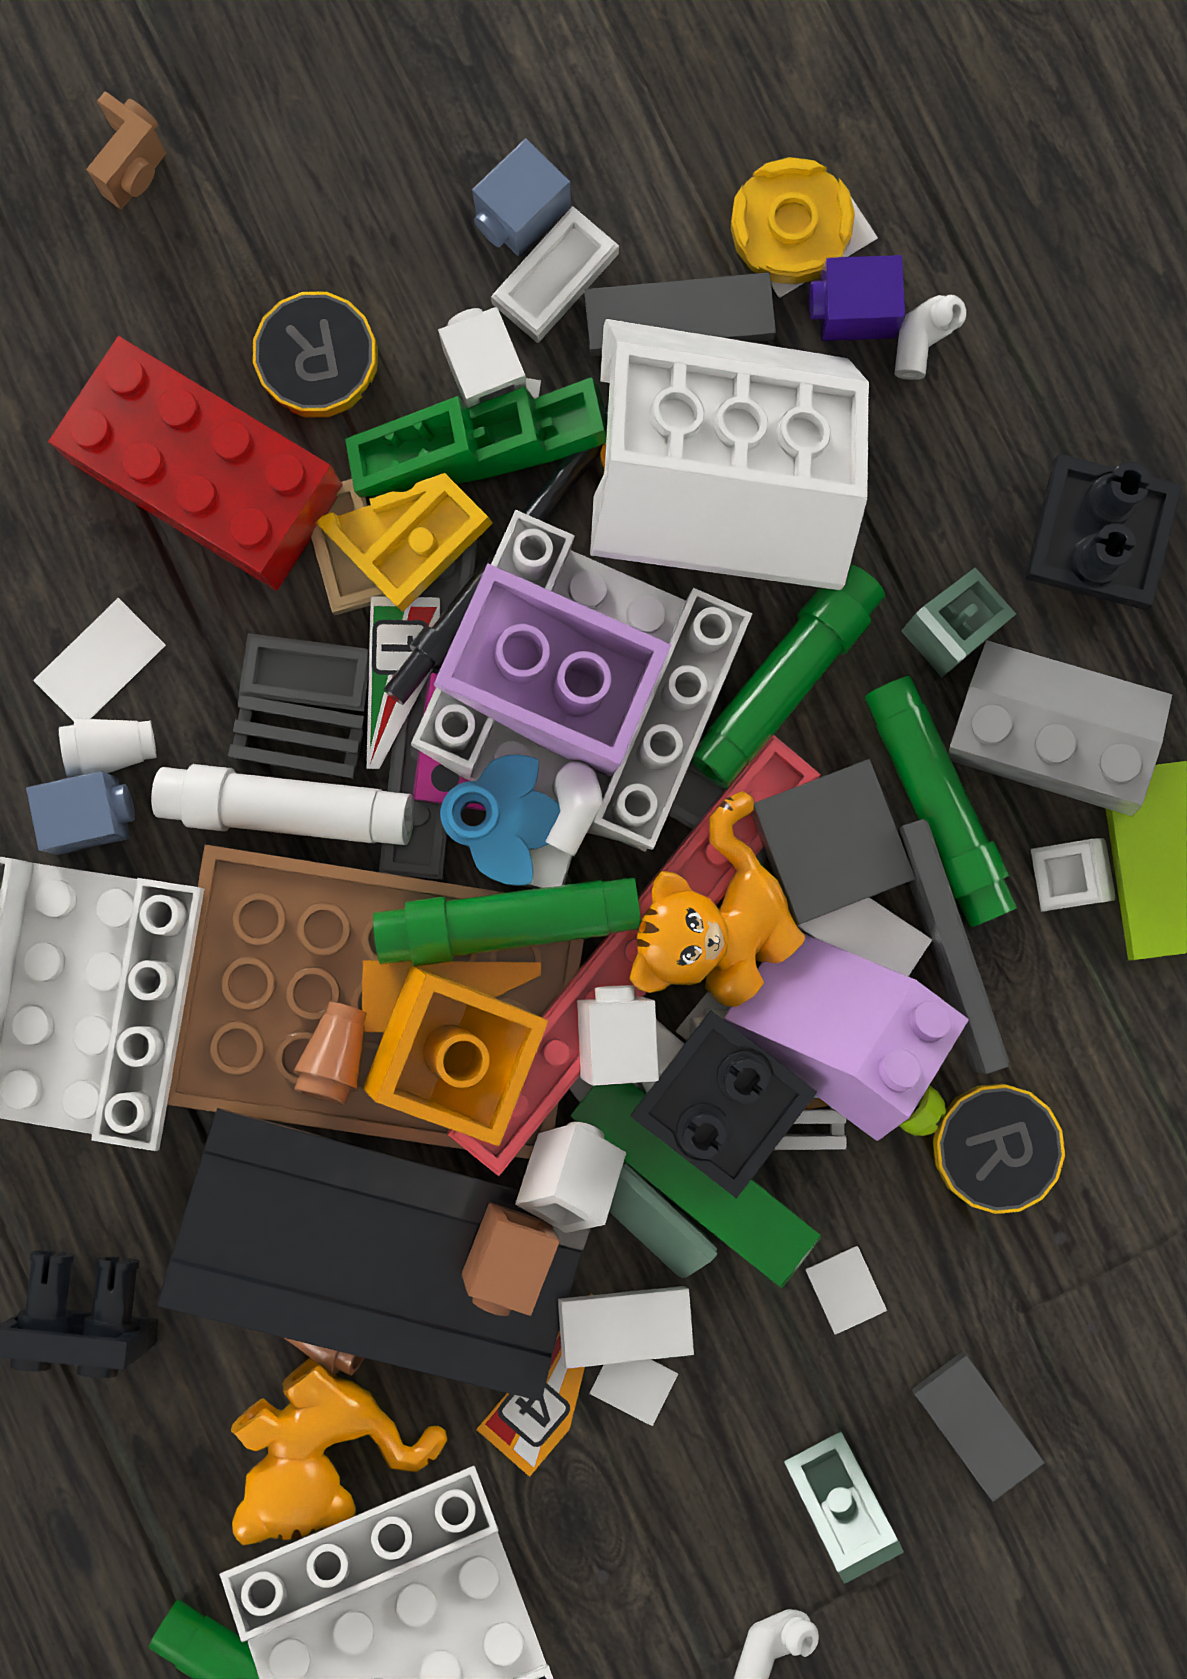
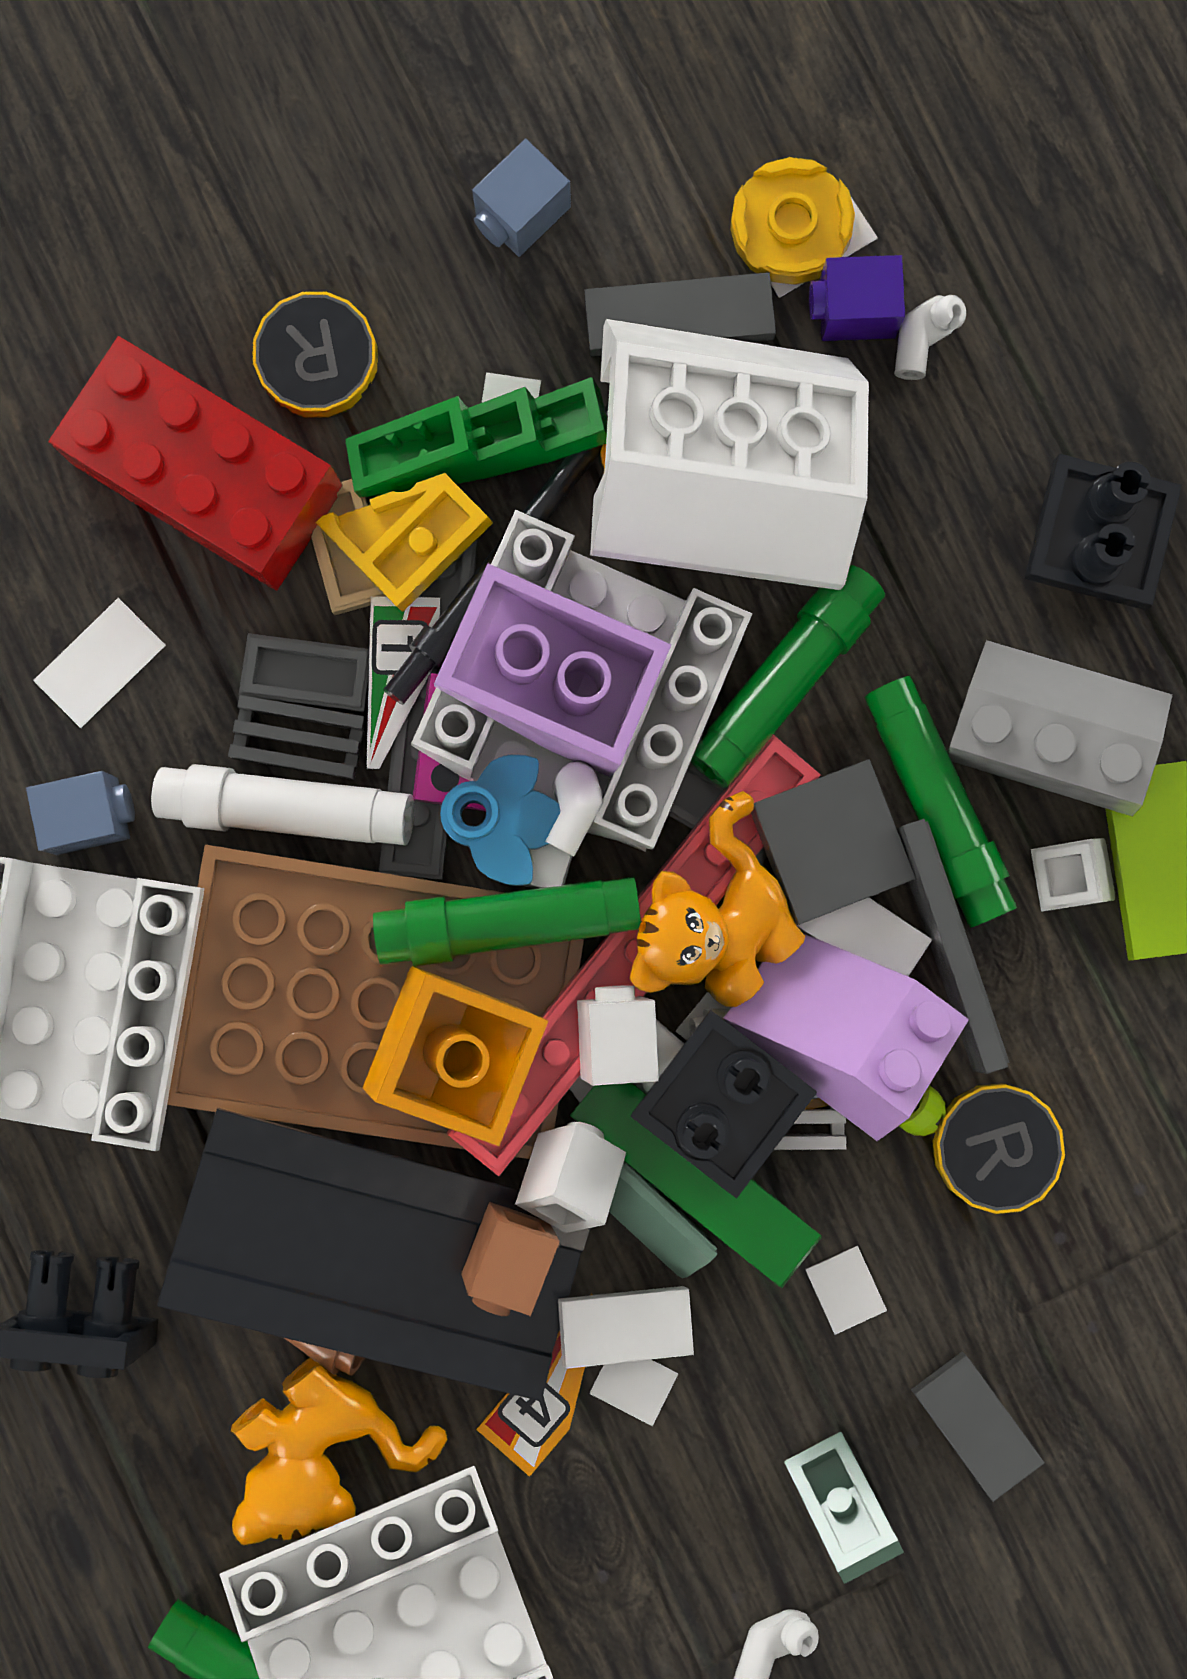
(105, 745): white cone -> none
(130, 156): medium nougat bracket -> none
(333, 1055): nougat cone -> none
(384, 983): light orange sticker -> none
(481, 355): white brick -> none
(555, 274): white tile -> none
(957, 621): sand green slope -> none

